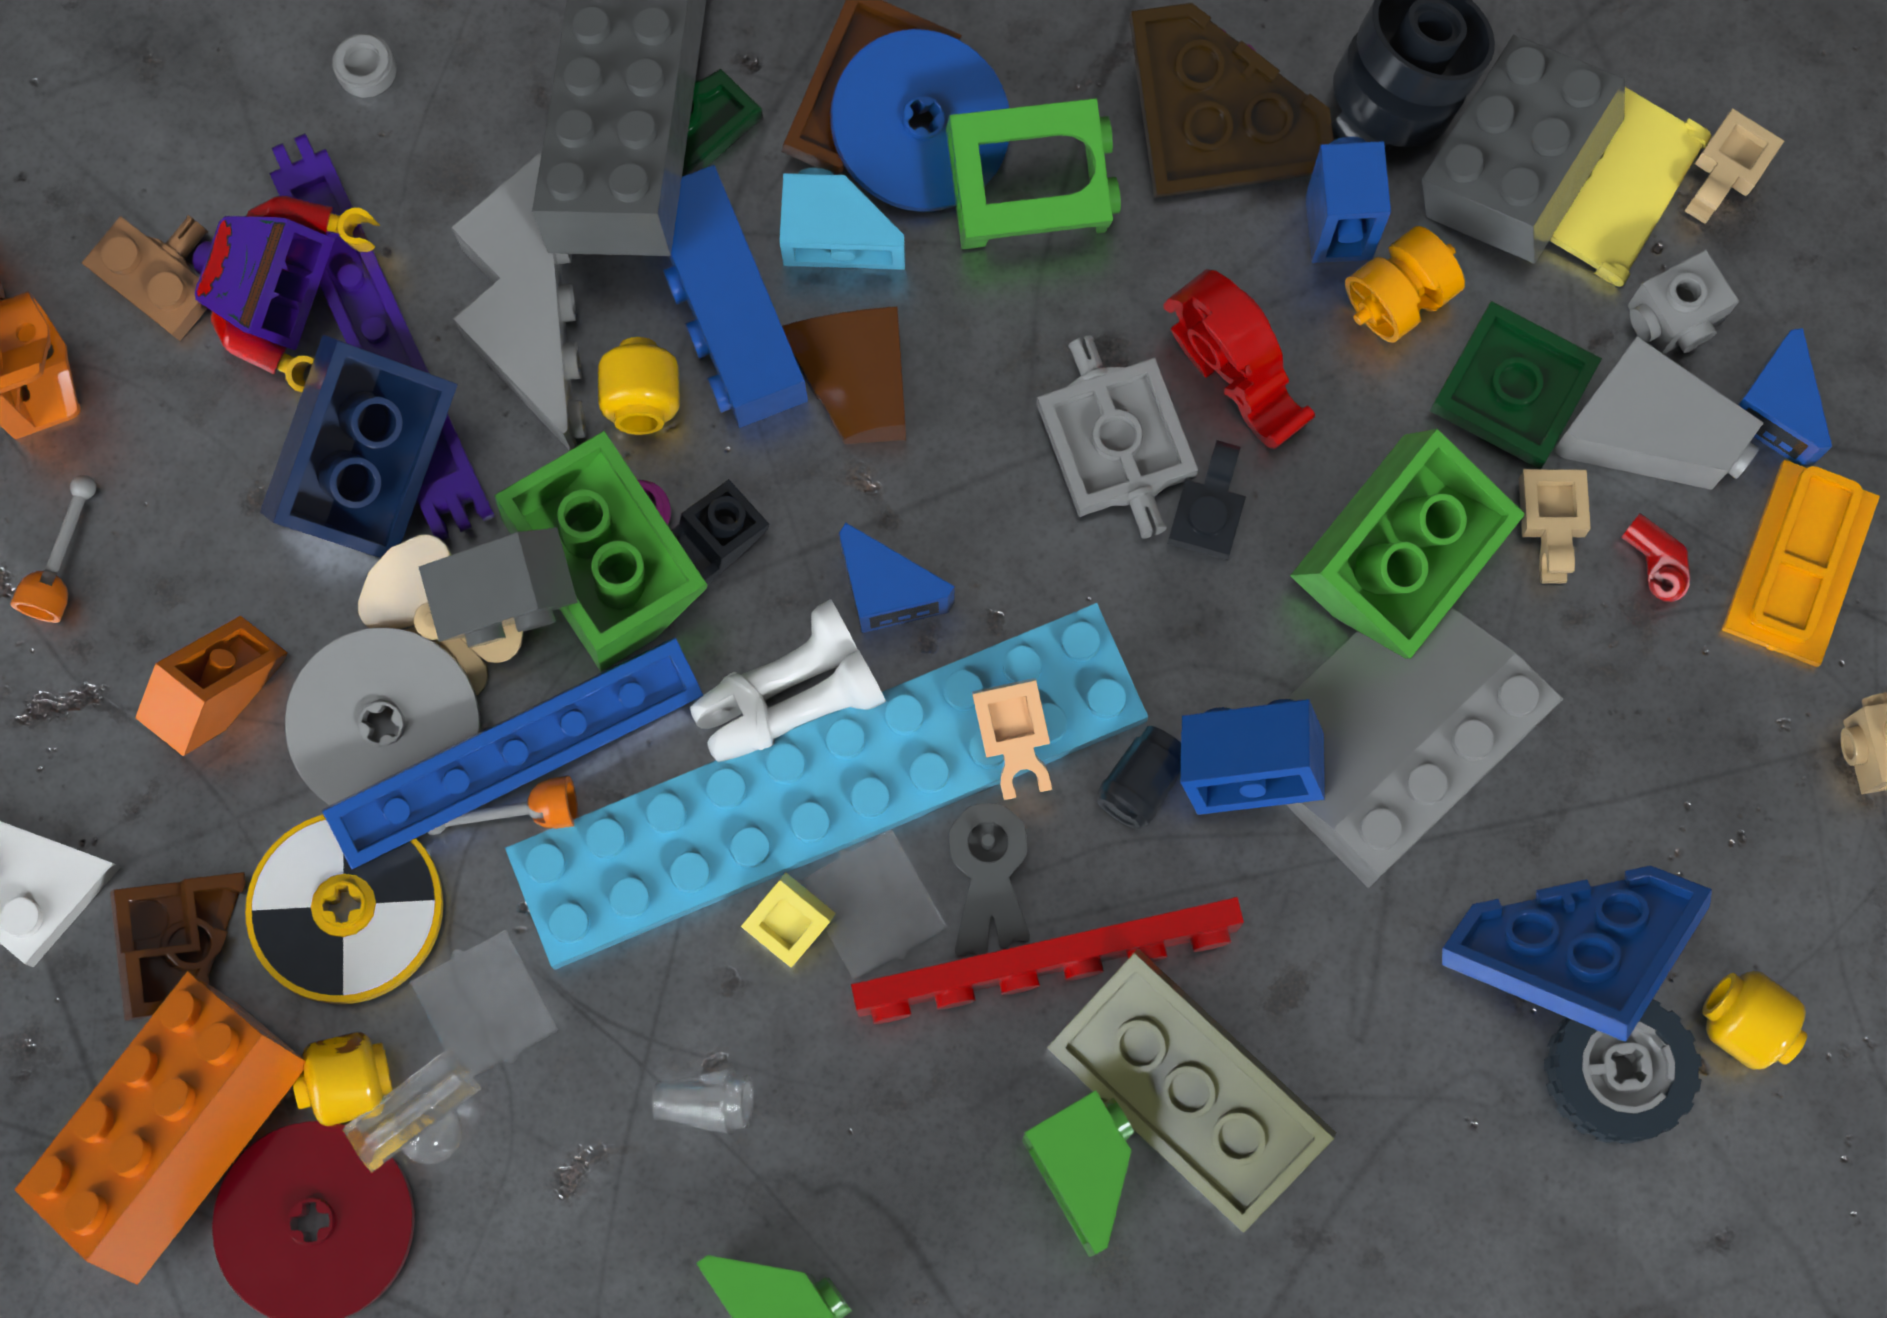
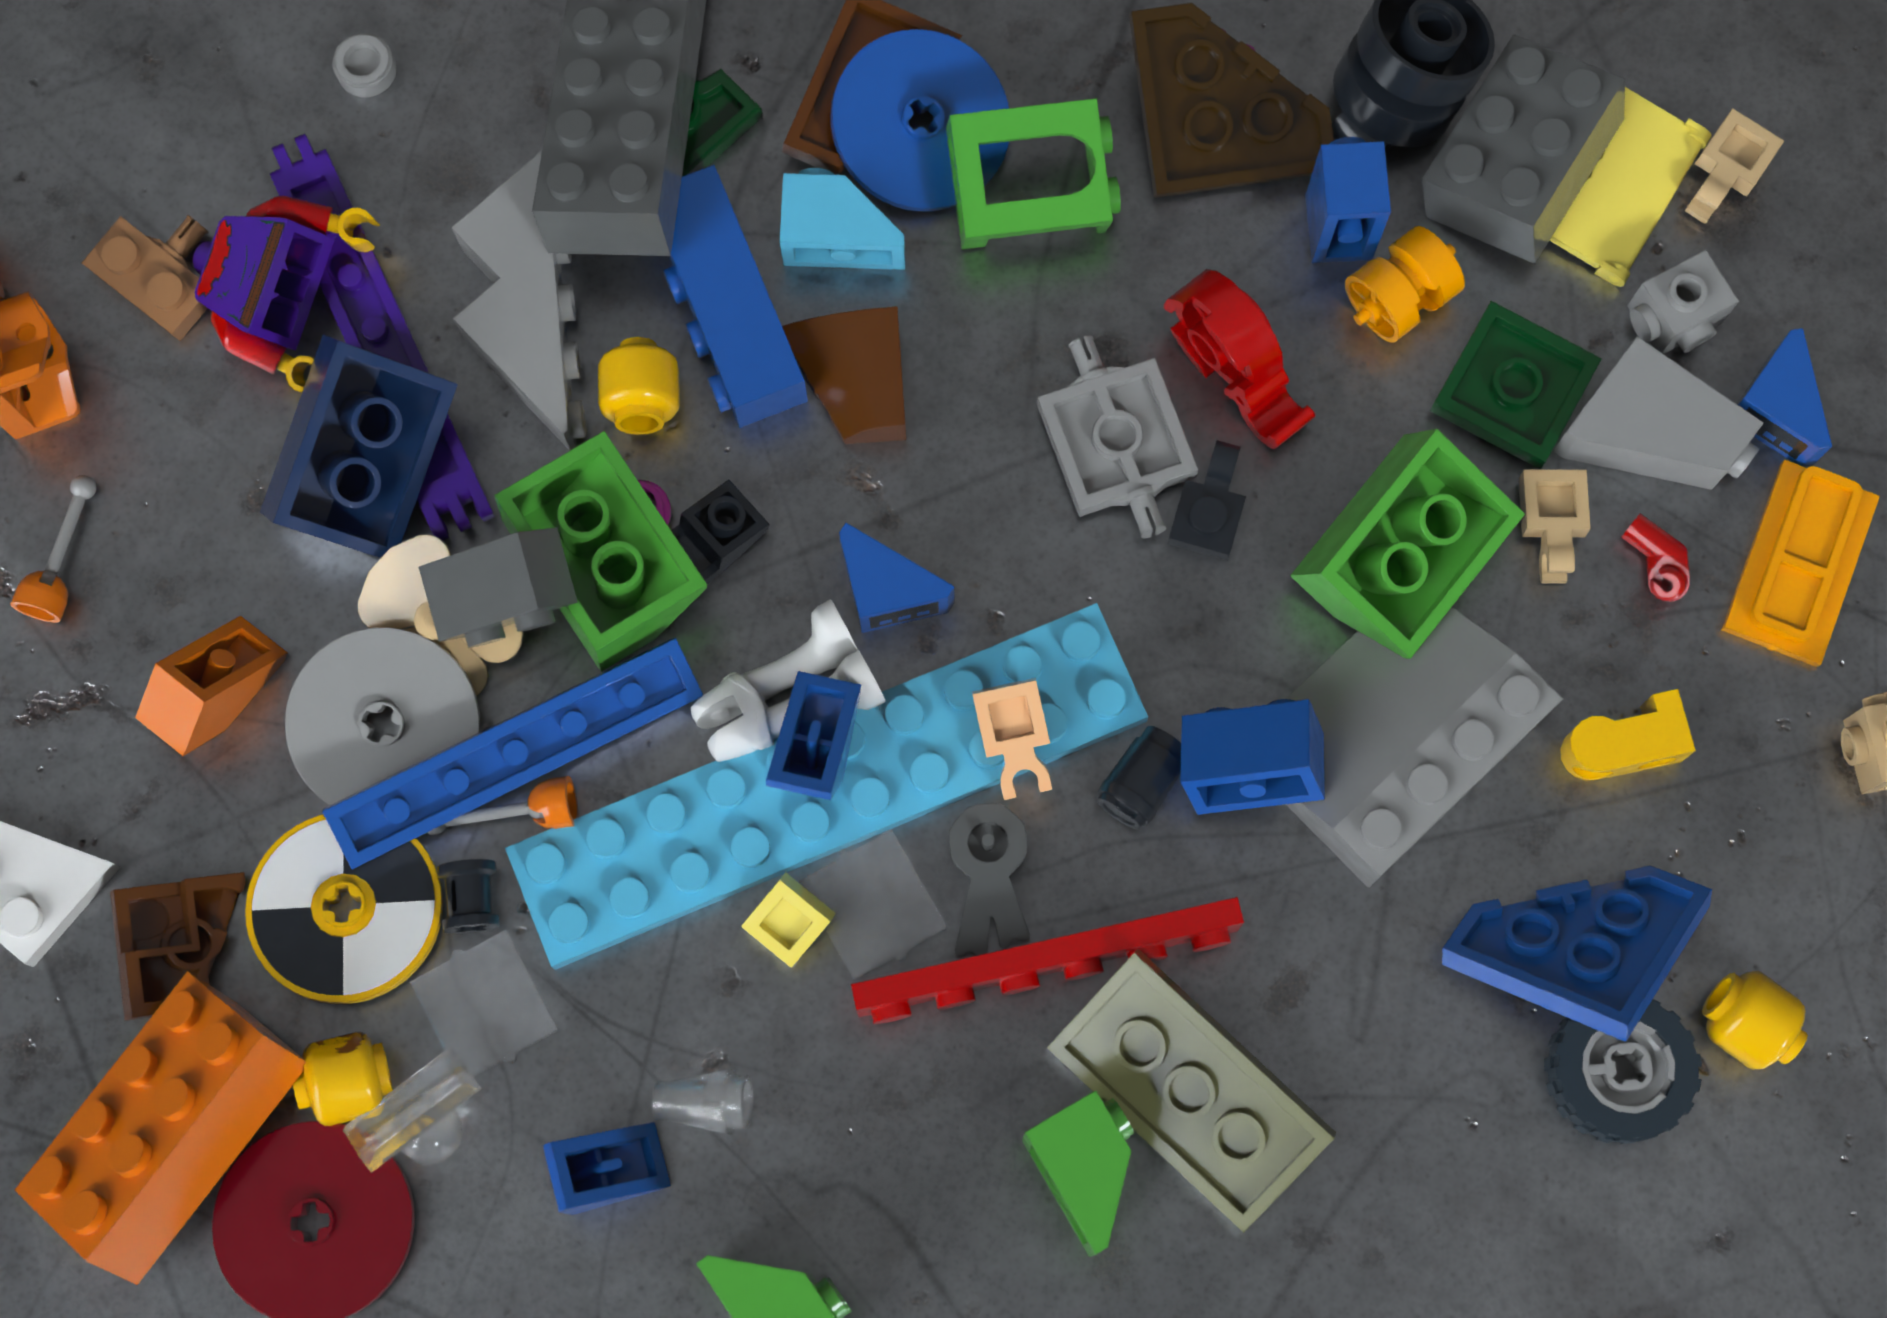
(469, 896): none -> black bush
(606, 1167): none -> blue slope
(815, 736): none -> blue slope
(1612, 748): none -> yellow leg

